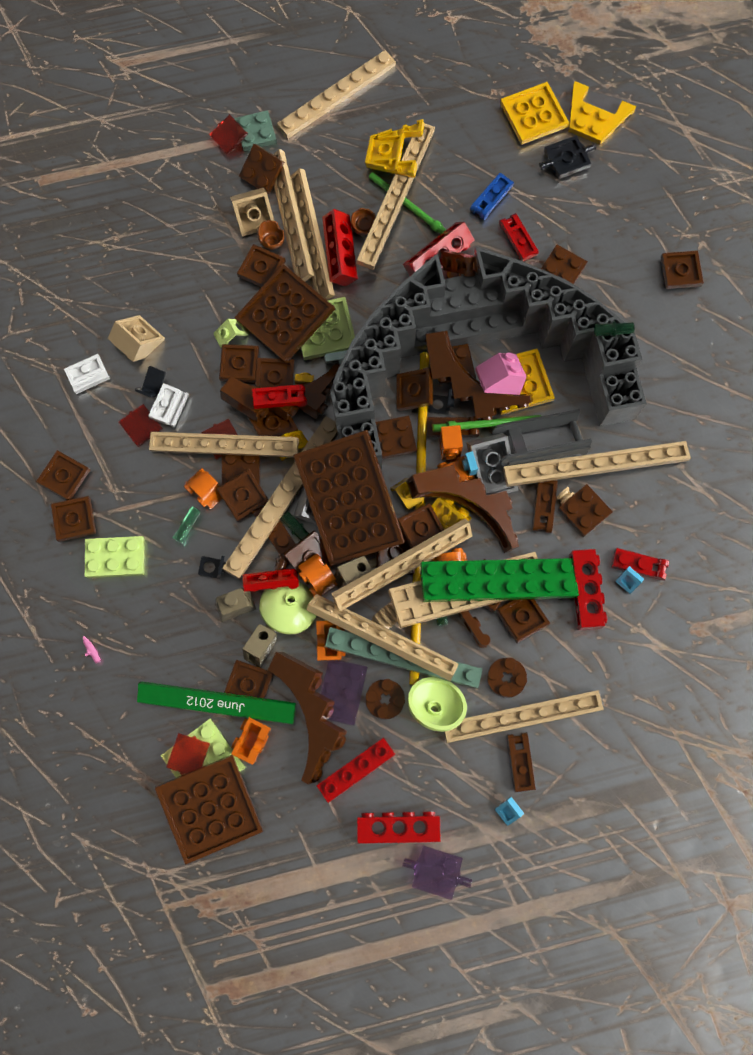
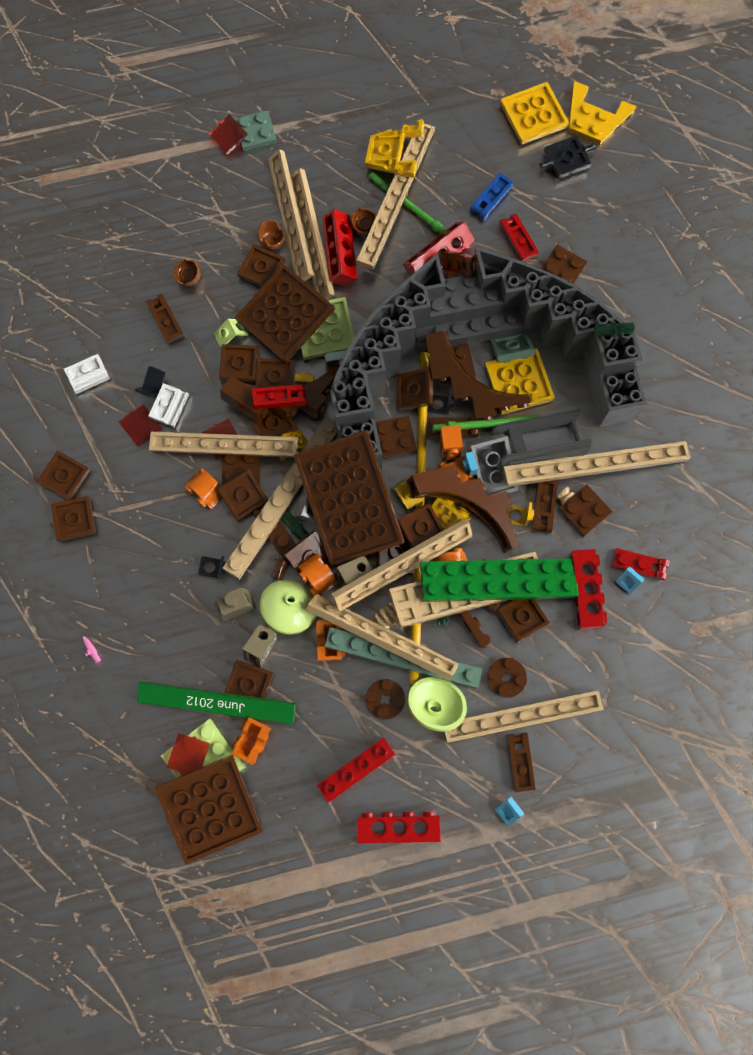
(114, 557): yellowish green plate -> none
(135, 337): tan slope -> none
(165, 319): none -> reddish brown plate
(186, 525): clear green axle -> none
(187, 272): none -> dark orange hair
(251, 210): tan slope -> none
(261, 168): reddish brown plate -> none
(270, 580): red plate -> none
(316, 708): reddish brown arch -> none
(336, 94): tan plate -> none
(344, 686): clear purple plate -> none
(437, 872): clear purple plate -> none
(501, 374): bright pink slope -> none
(512, 347): none -> sand green plate
(526, 515): none -> yellow bracket
(682, 269): reddish brown plate -> none

